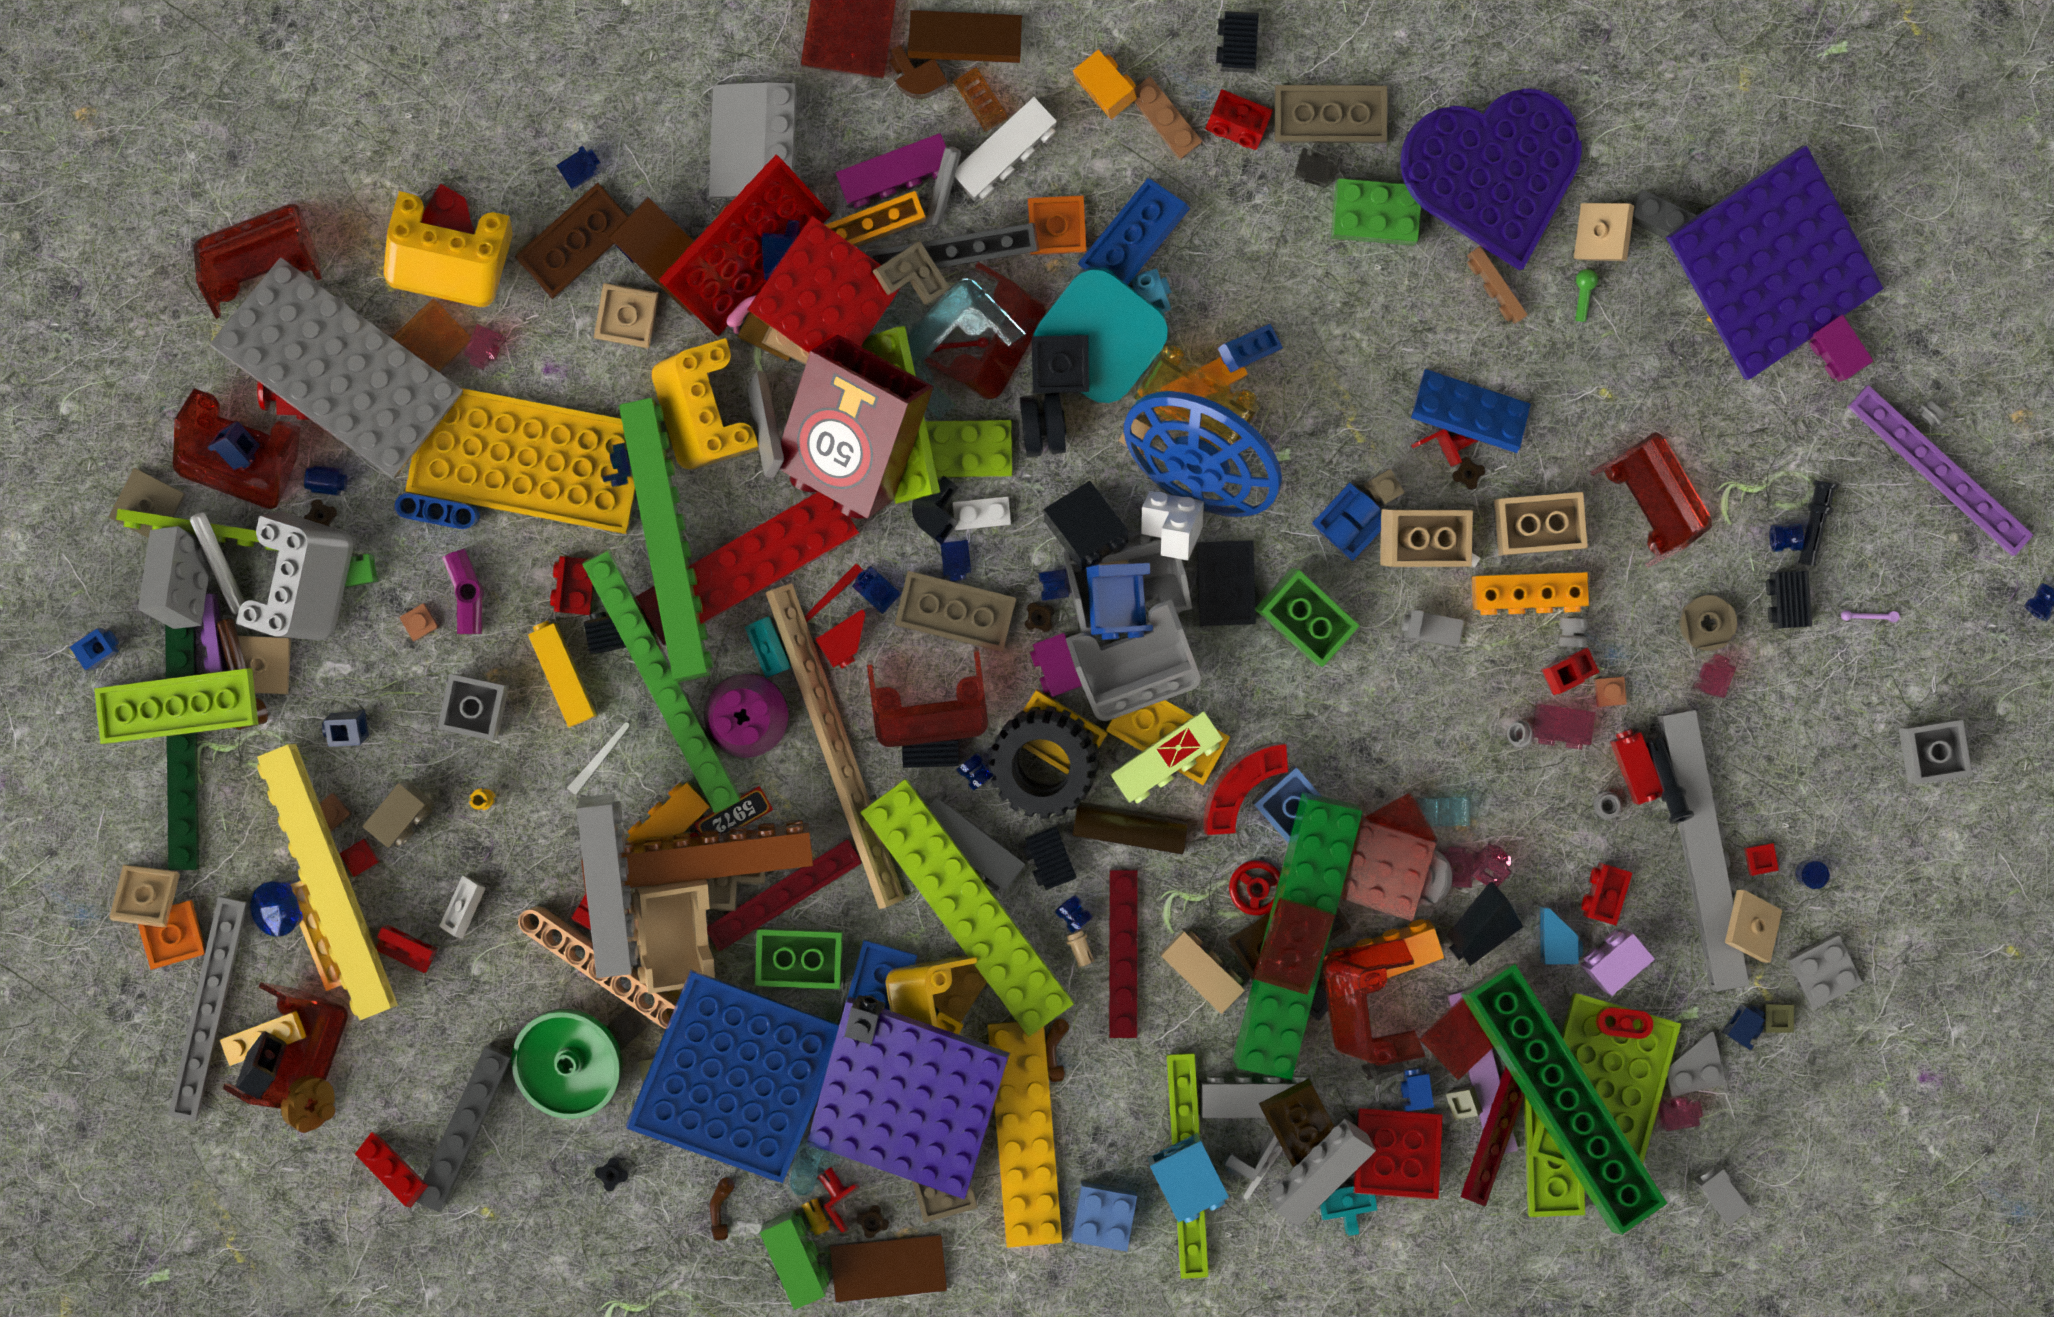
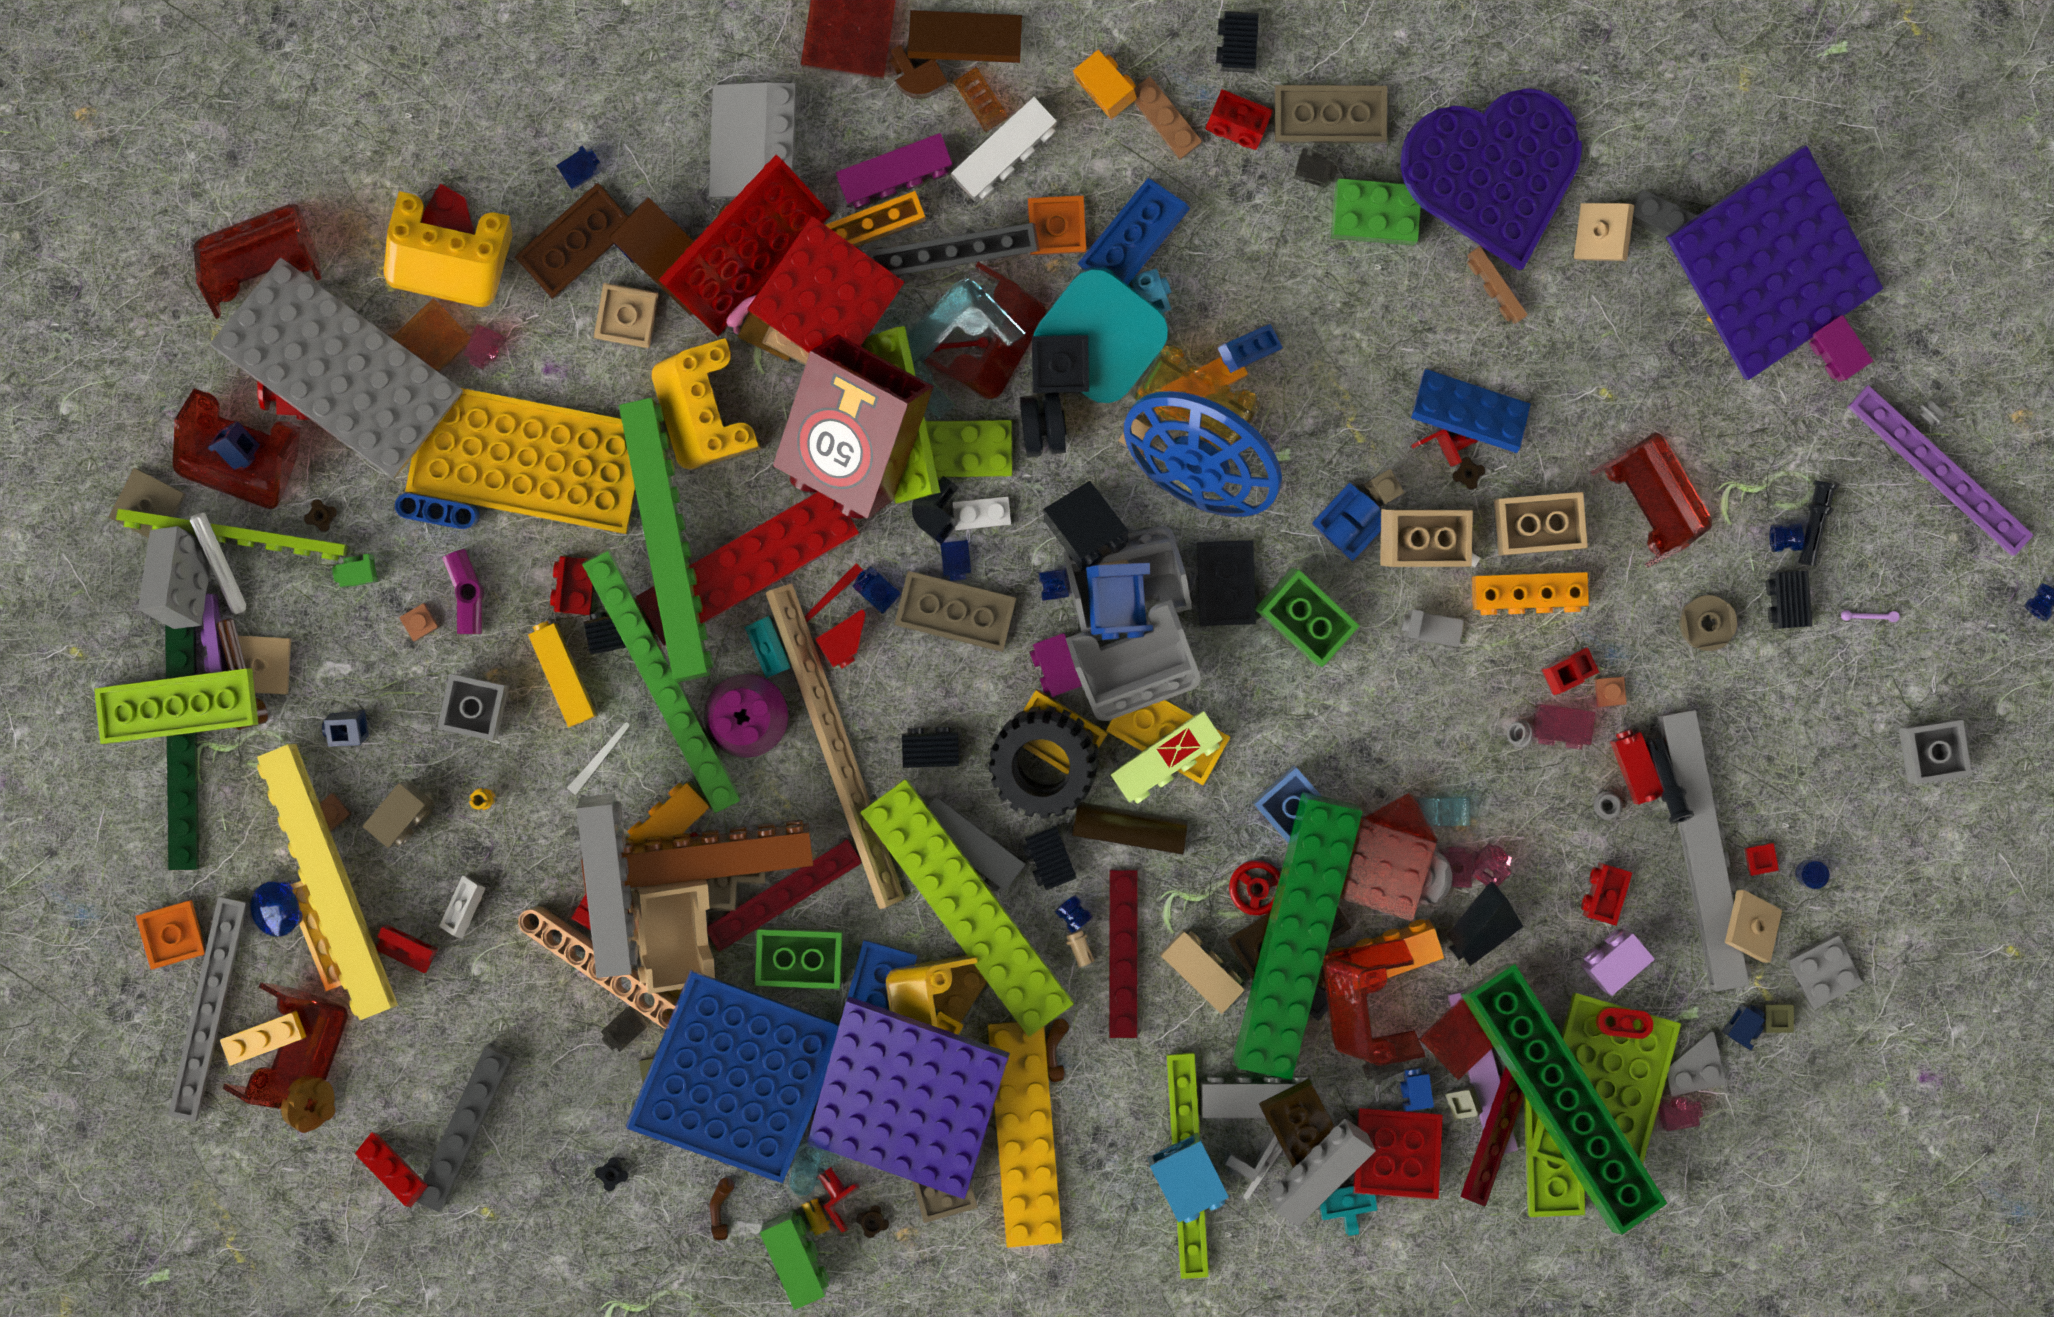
(86, 648): blue brick -> none
(144, 896): tan plate -> none
(261, 1065): black brick -> none
(305, 580): light grey windscreen -> none
(325, 480): clear blue brick -> none
(359, 857): red plate -> none
(567, 1063): green dish -> none
(619, 461): bracket -> none
(748, 809): sticker -> none
(765, 424): light grey tile -> none
(776, 245): clear blue panel -> none
(864, 1019): black bracket -> none
(888, 1267): reddish brown tile -> none
(913, 266): dark tan plate -> none
(931, 721): clear red windscreen -> none
(943, 185): light grey axle -> none
(979, 776): clear blue wheel -> none
(1032, 621): dark brown plate -> none
(1104, 1216): medium blue brick -> none
(1174, 520): white brick -> none
(1237, 781): red panel -> none
(1293, 946): clear red plate -> none
(1557, 941): dark azure slope -> none
(1573, 632): light grey wheel -> none
(1586, 281): bright green bar -> none
(1715, 676): clear pink brick -> none
(1722, 1194): light grey bracket -> none

